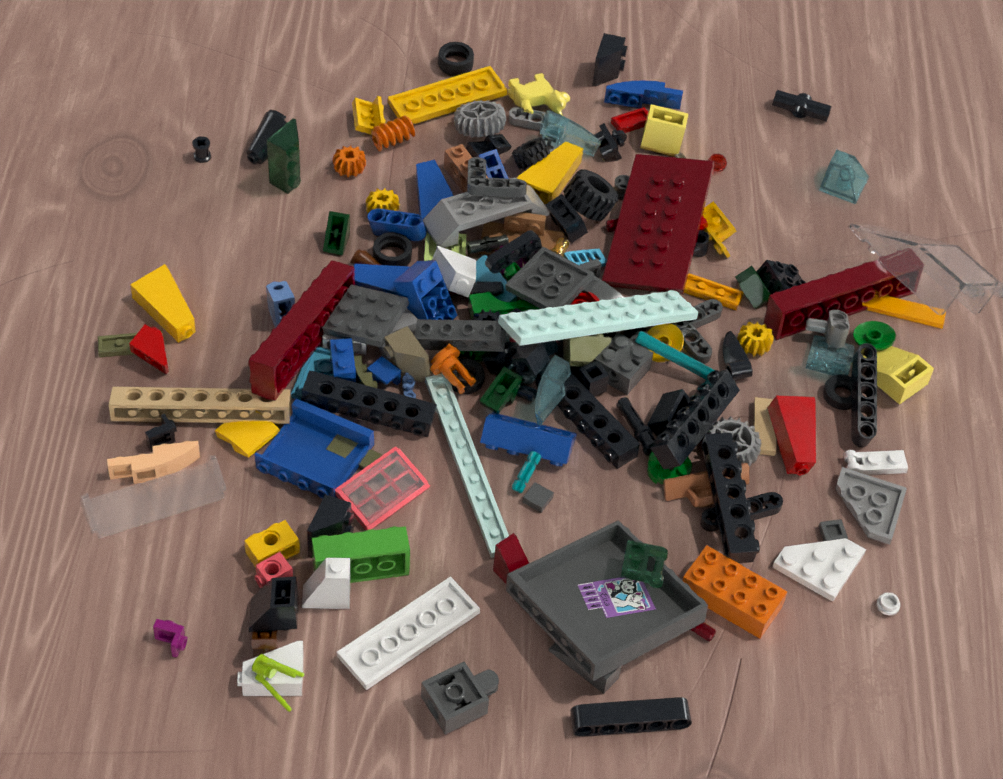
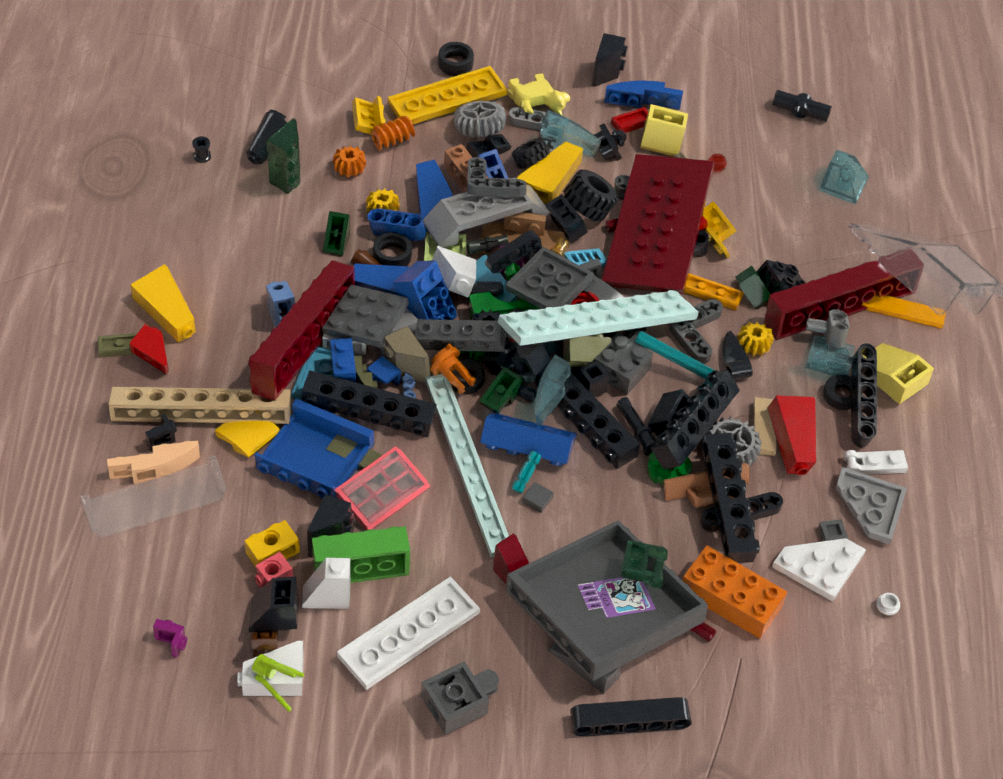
(669, 335): yellow dish -> none
(875, 333): green dish -> none

